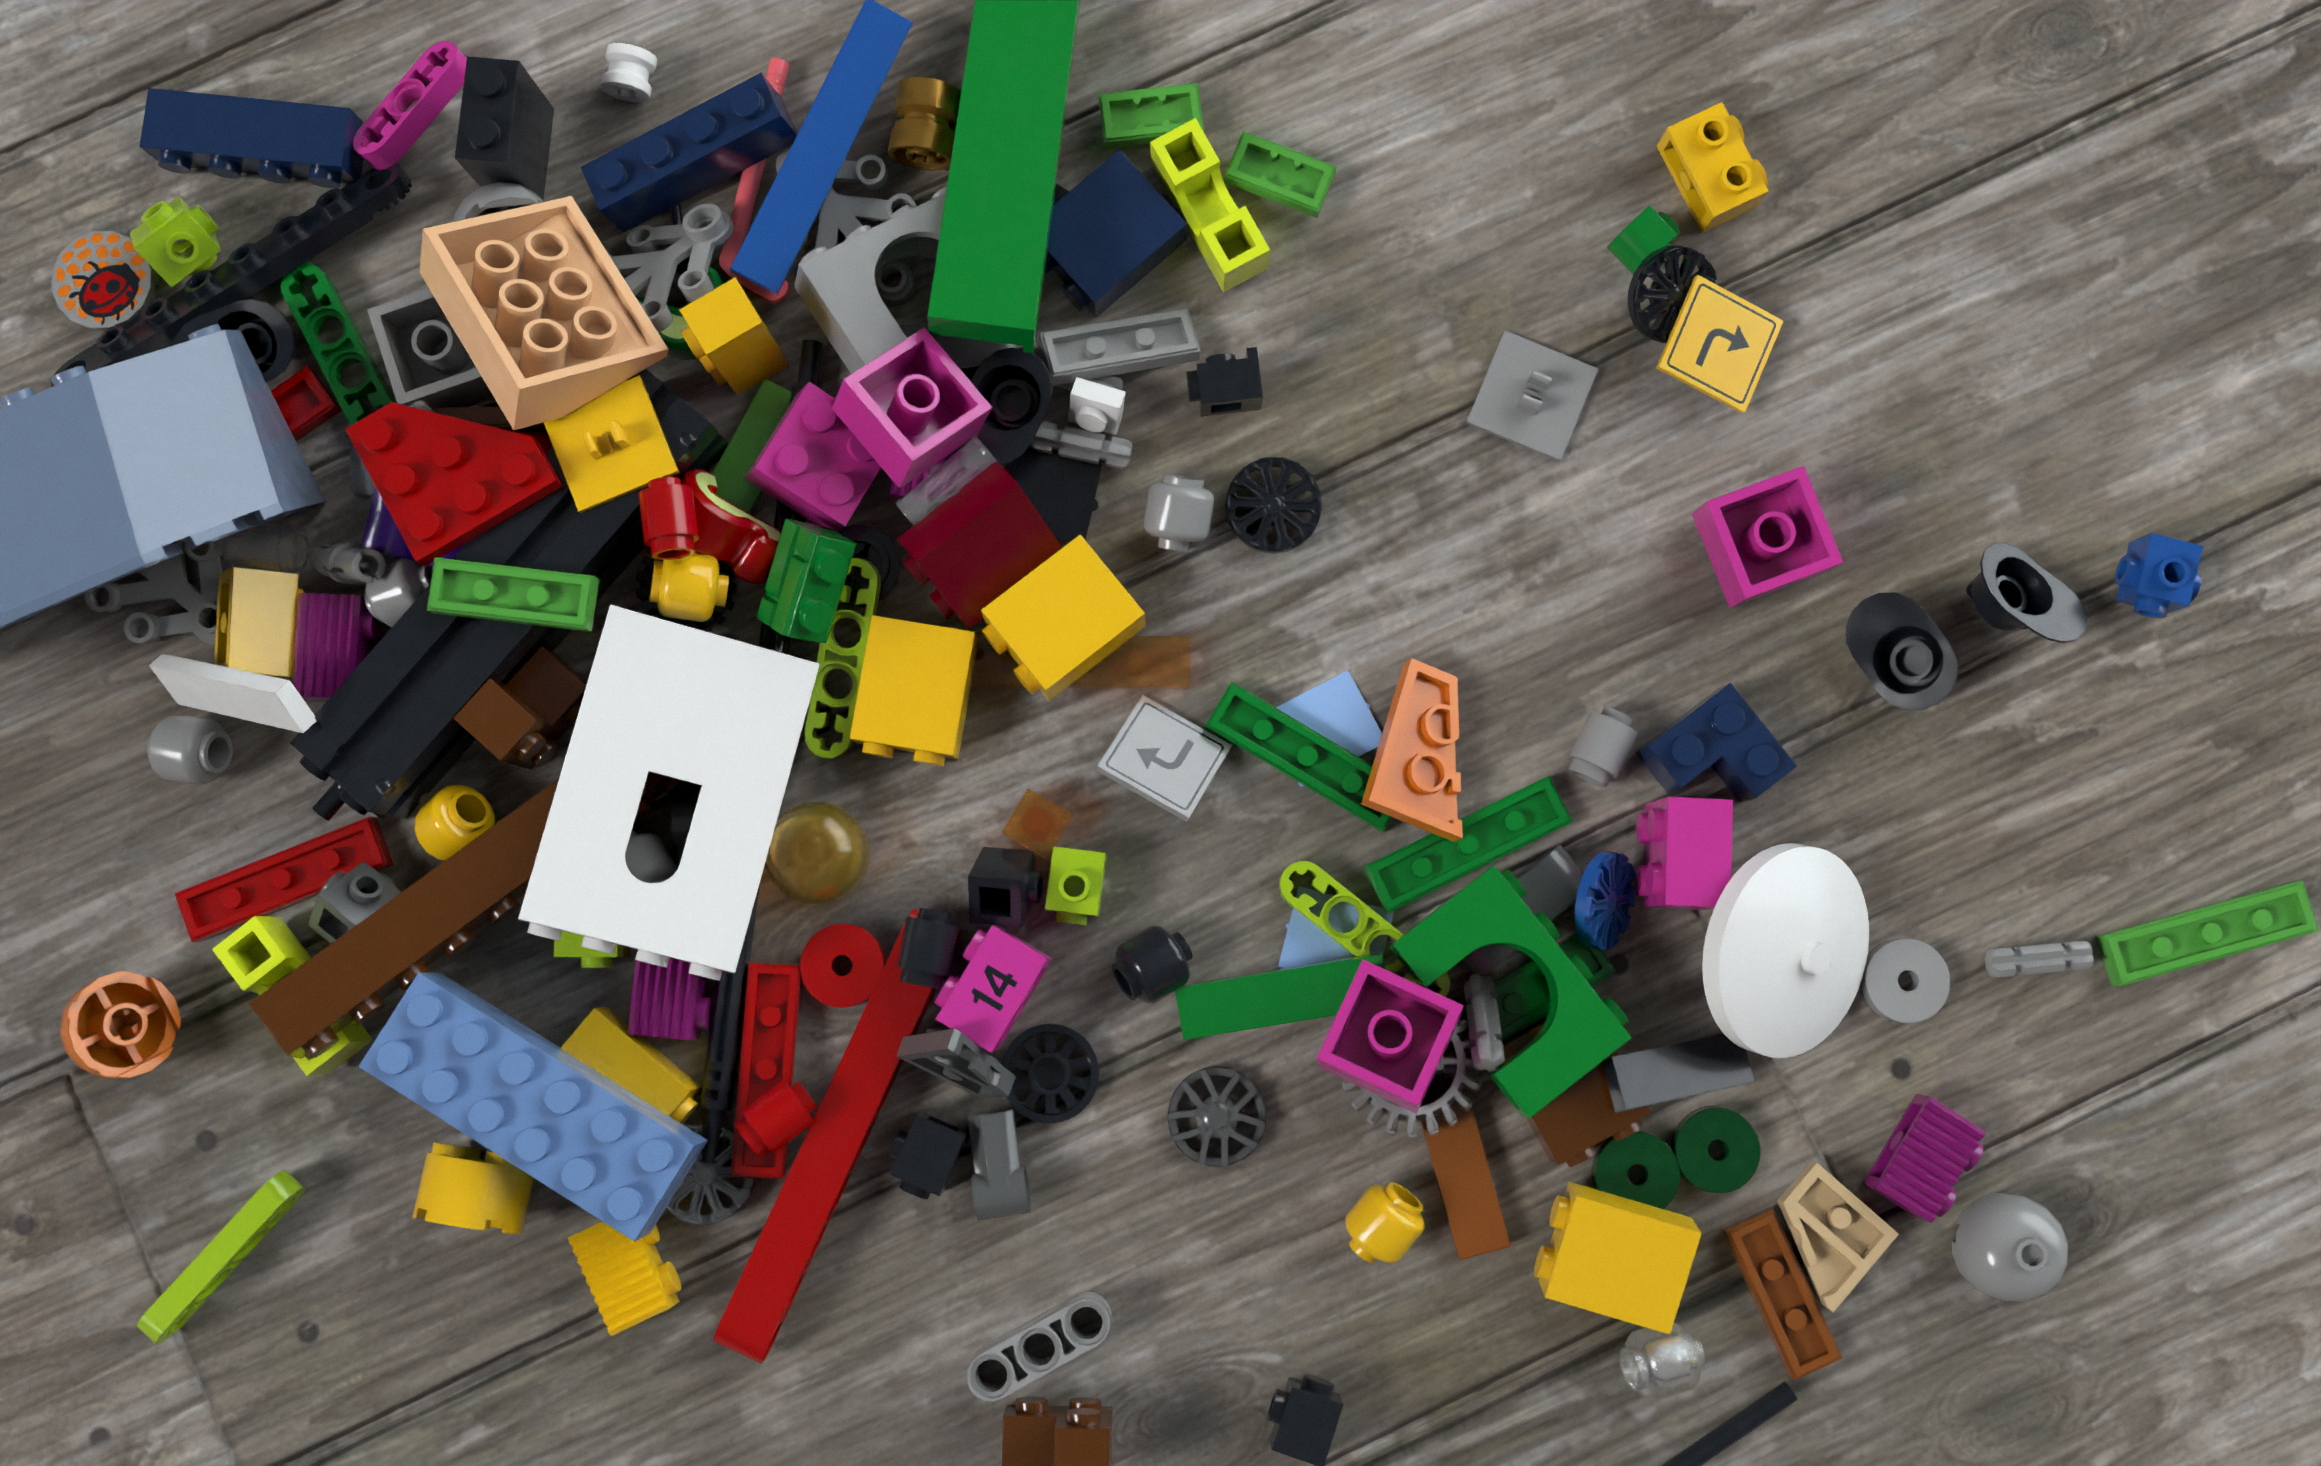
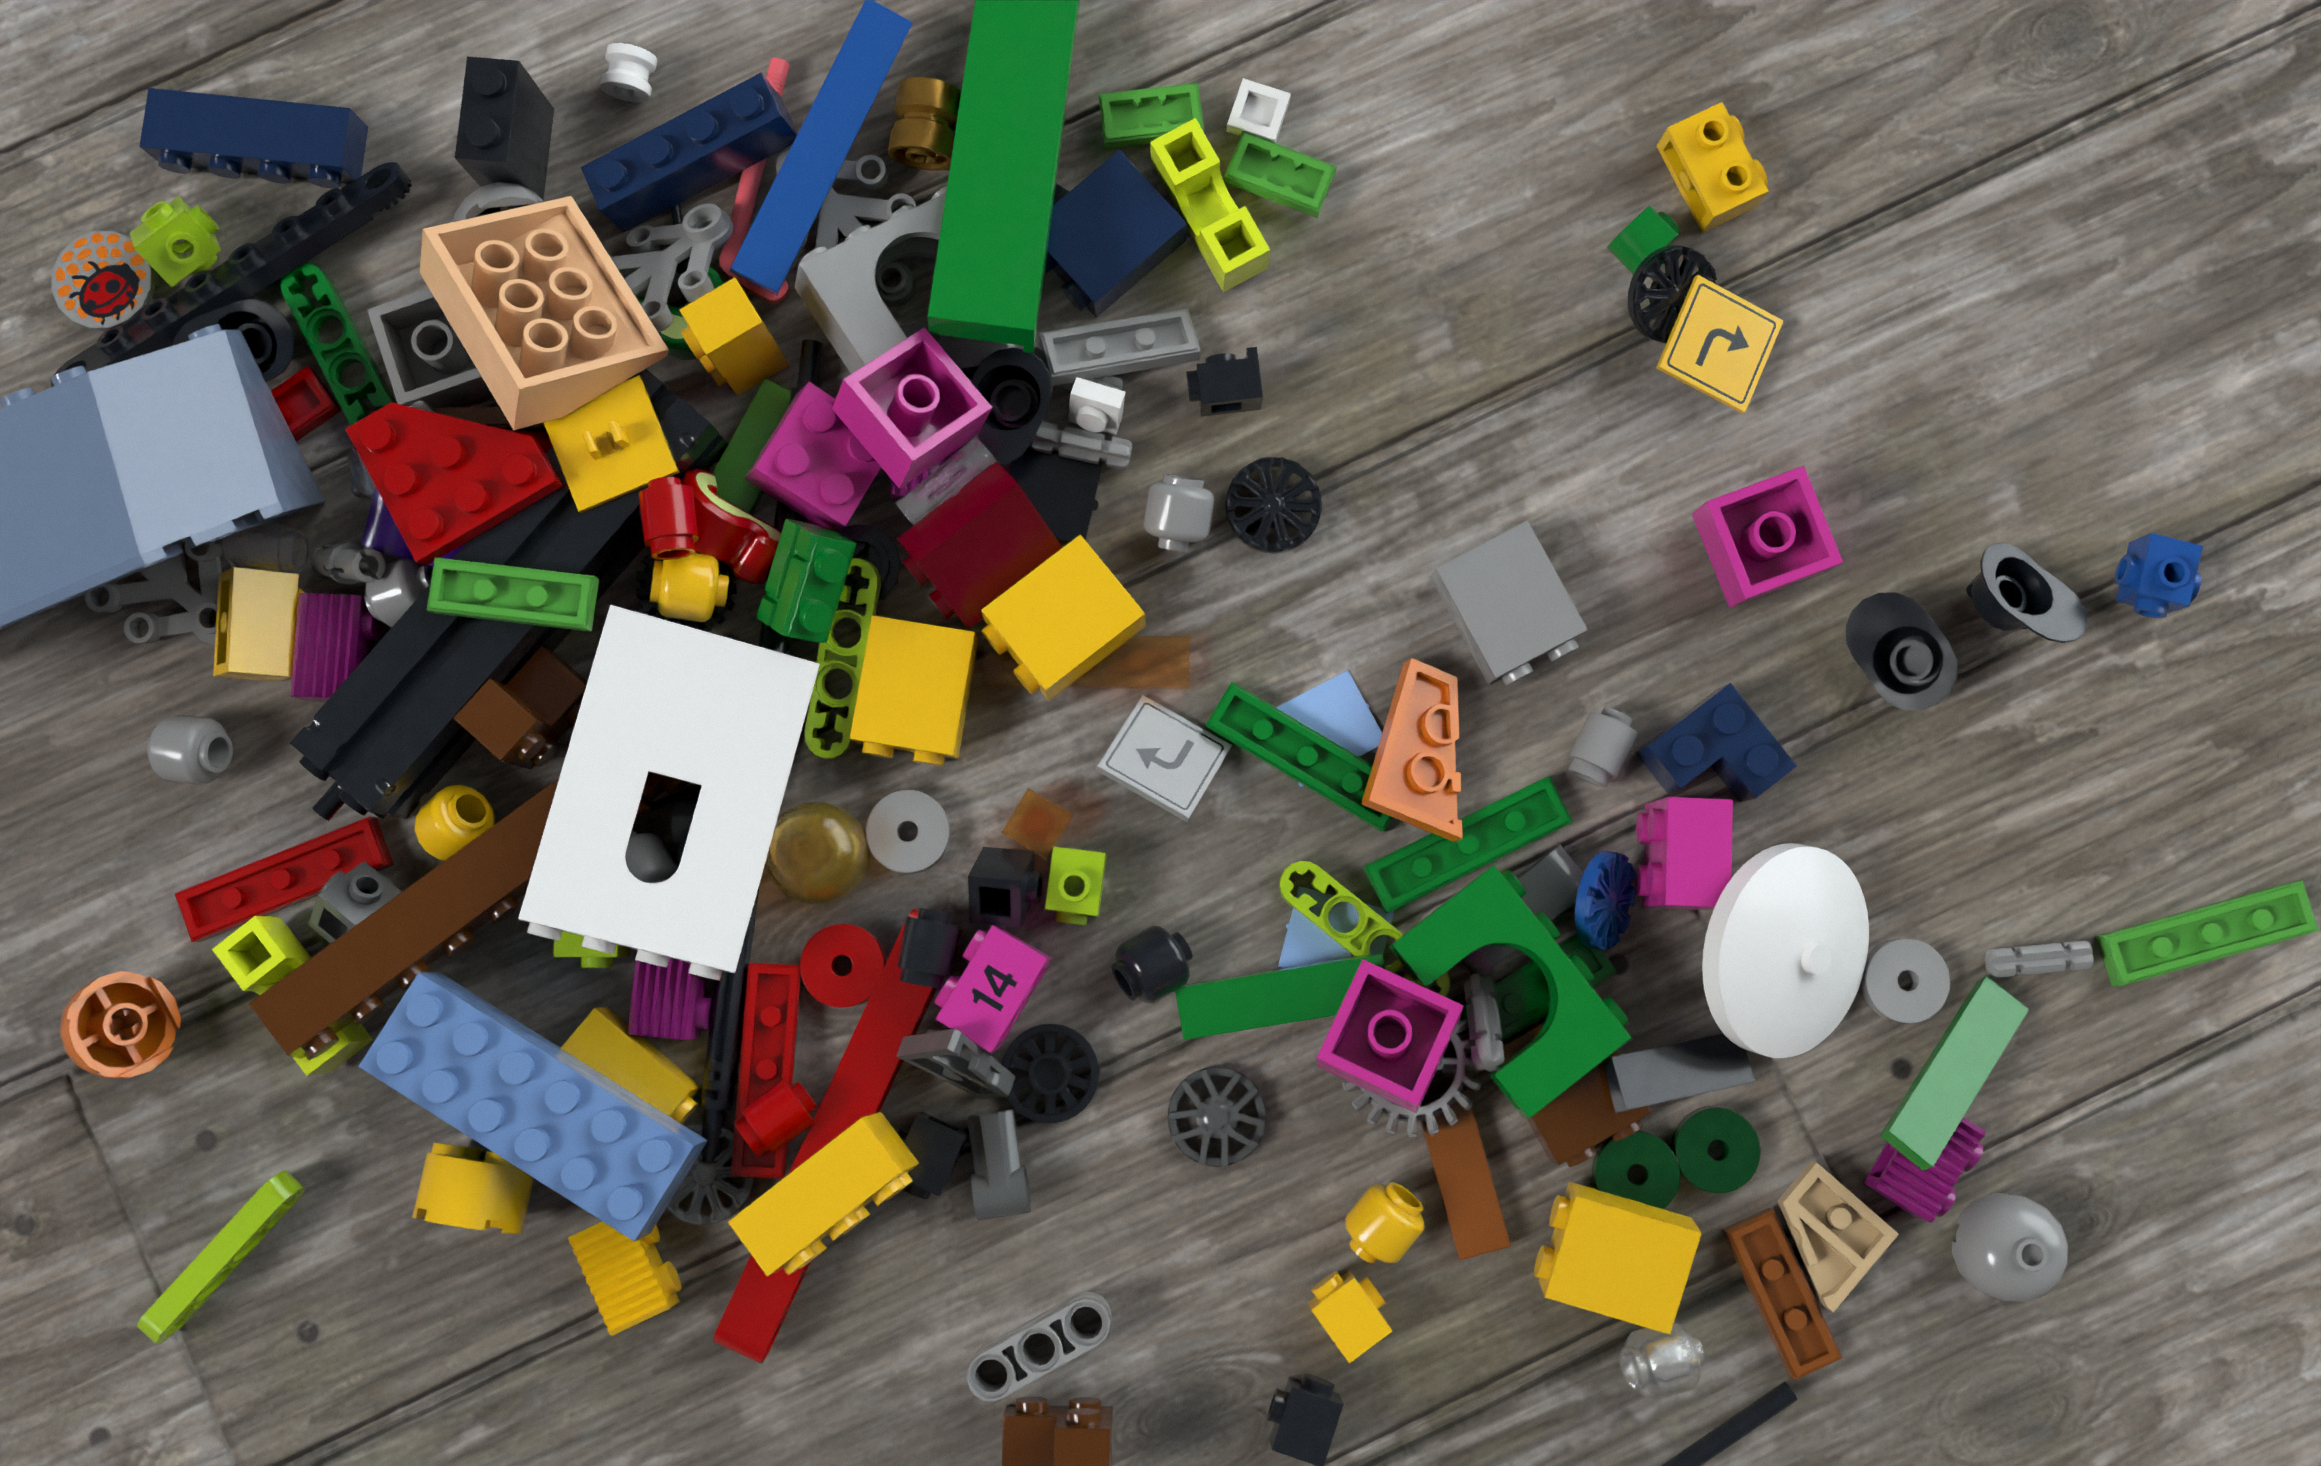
(234, 692): white tile -> none
(391, 128): dark pink beam -> none
(825, 1195): none -> yellow brick
(885, 825): none -> light grey piece
(1258, 110): none -> white plate
(1349, 1313): none -> yellow brick
(1509, 604): none -> light grey brick
(1532, 396): light grey piece -> none
(1954, 1073): none -> tile

